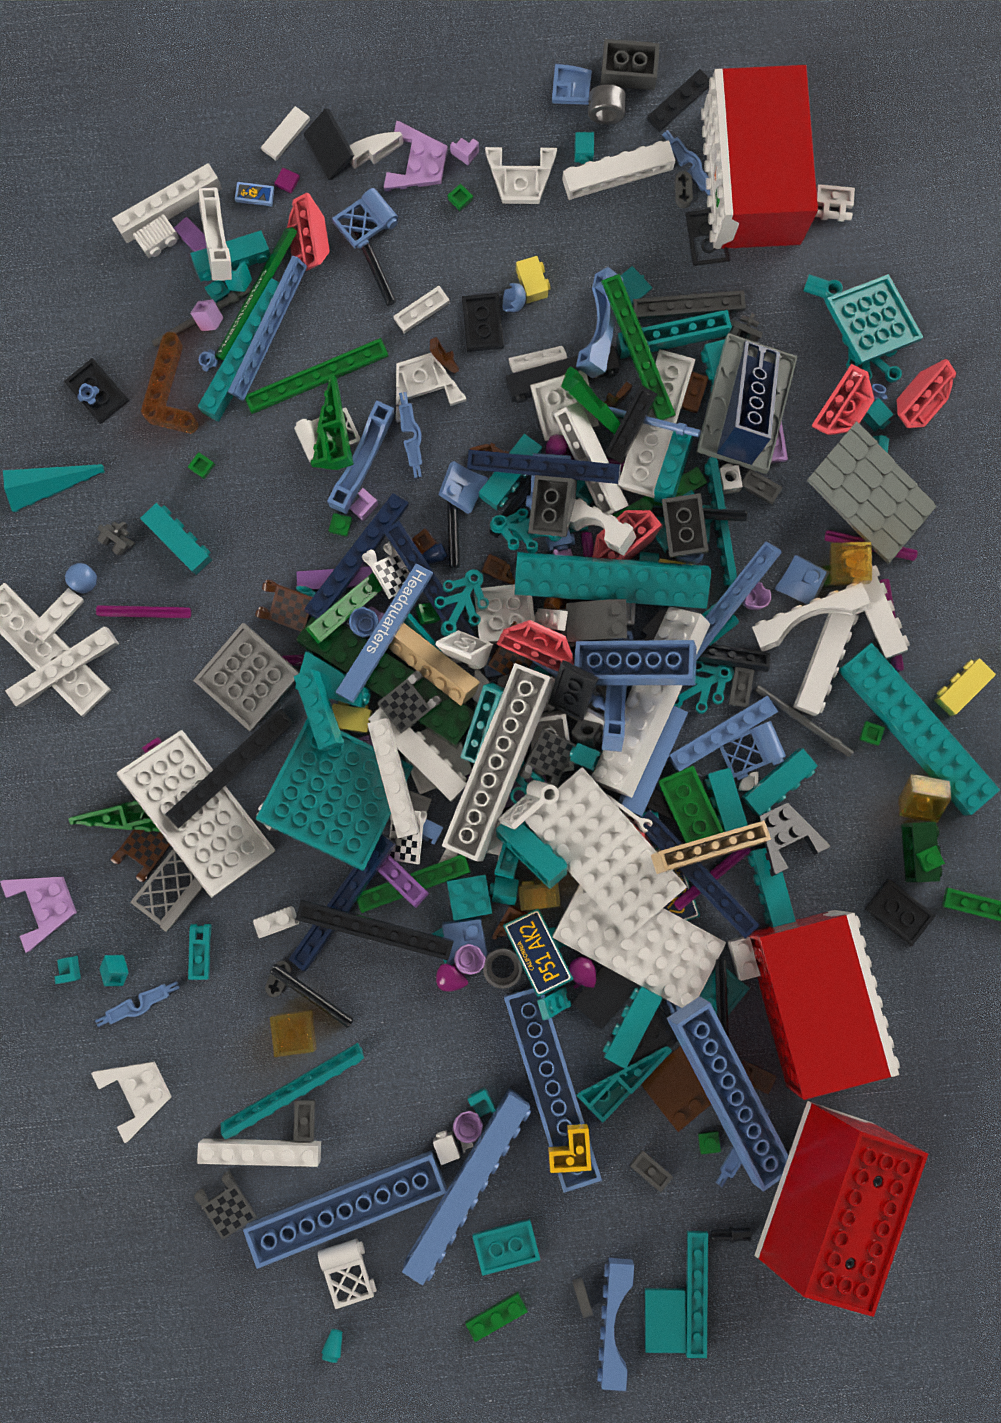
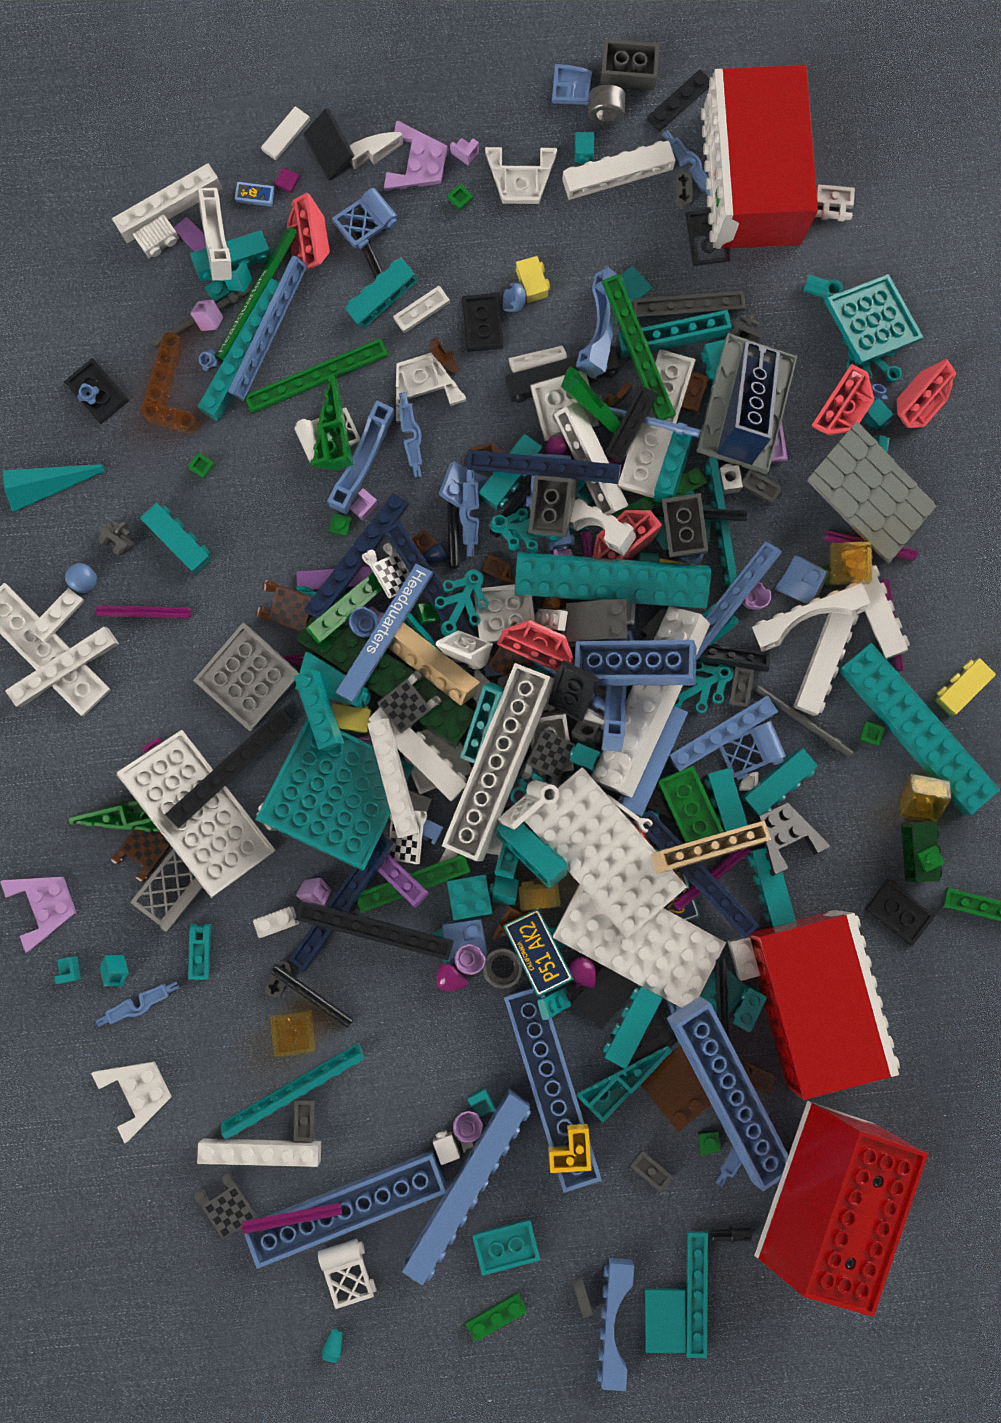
(291, 1218): none -> magenta axle
(314, 891): none -> lavender panel
(381, 293): none -> teal brick
(469, 503): none -> medium blue piece
(750, 1009): none -> teal bracket

